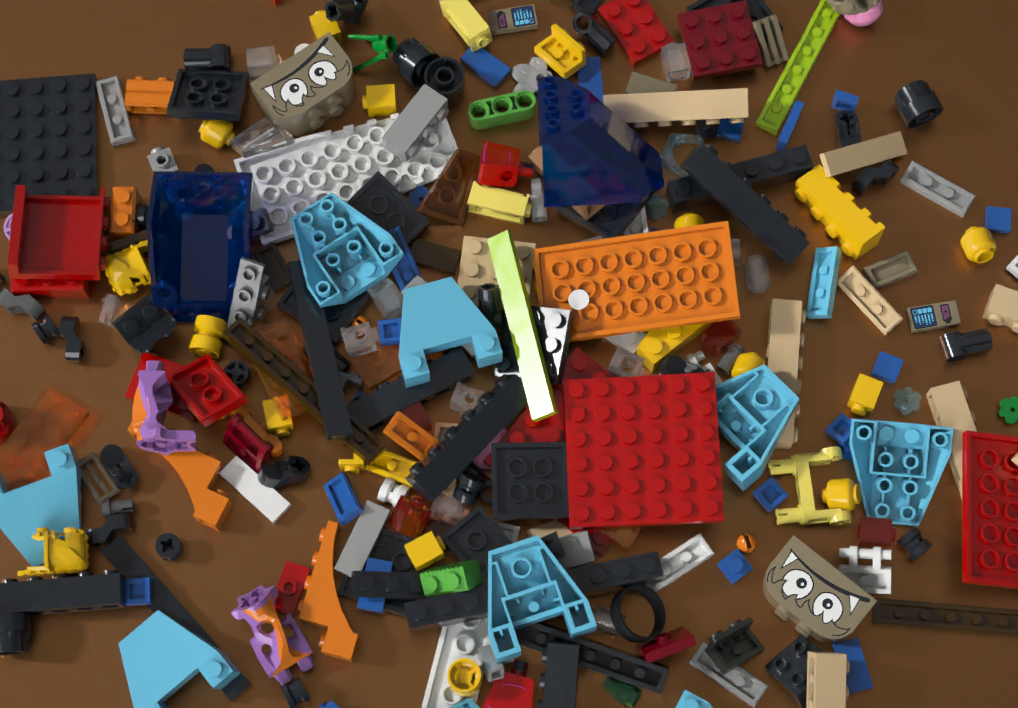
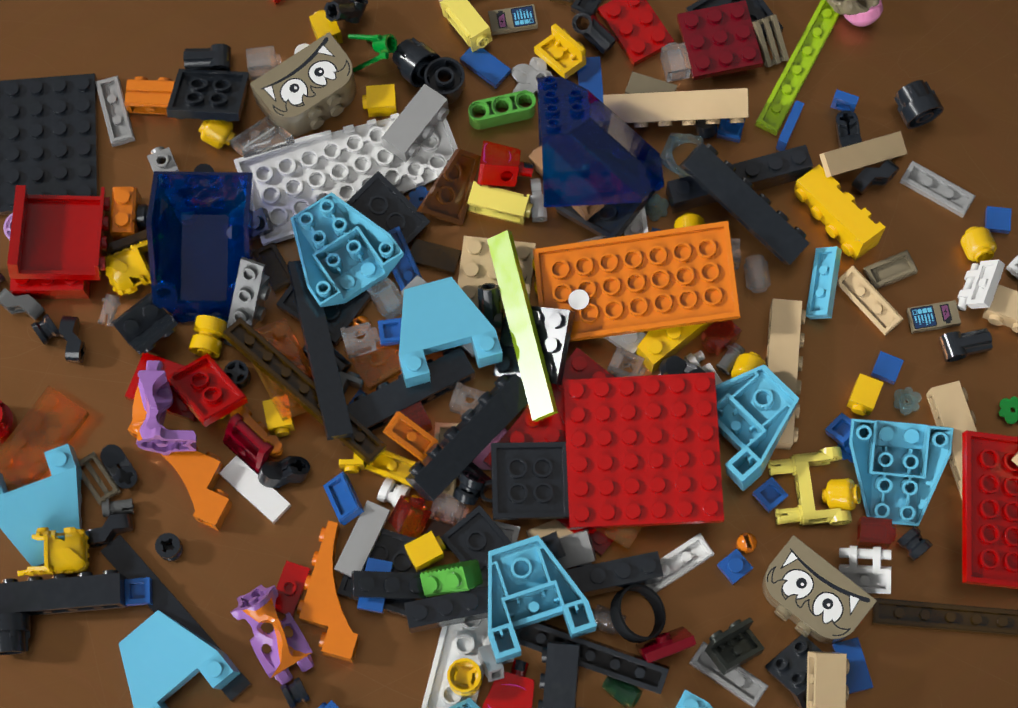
(980, 285): none -> white plate

